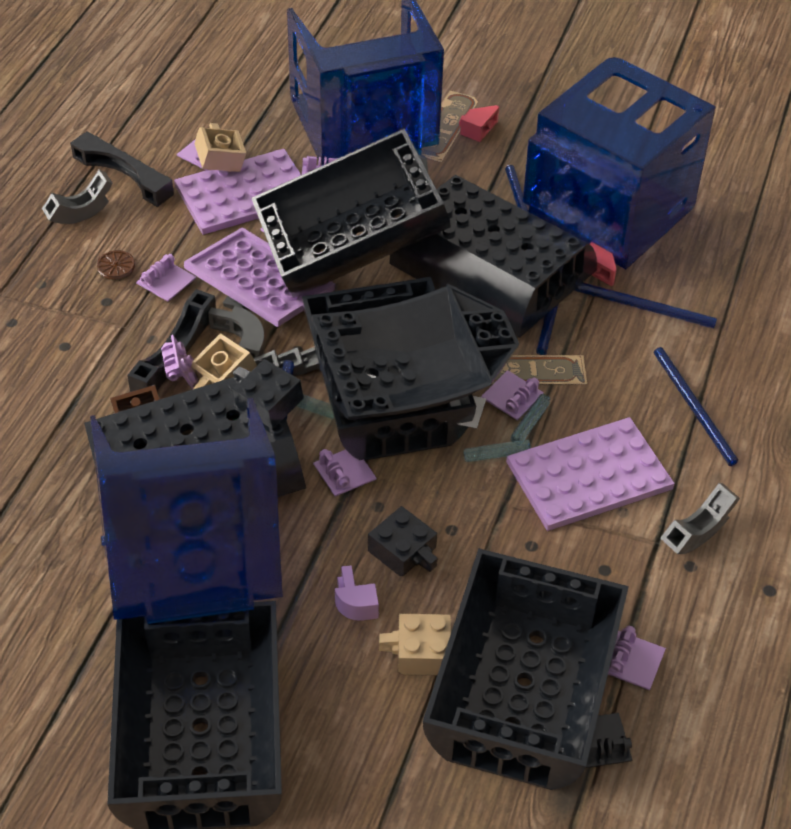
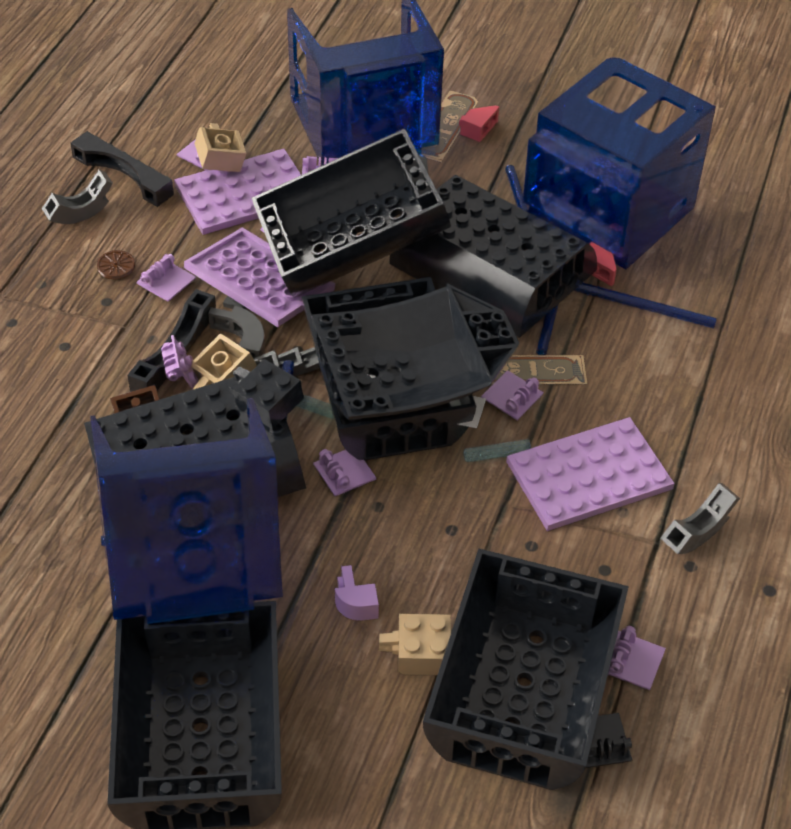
(403, 542): black hinge -> none
(530, 418): clear light blue axle -> none
(696, 407): clear blue piece -> none

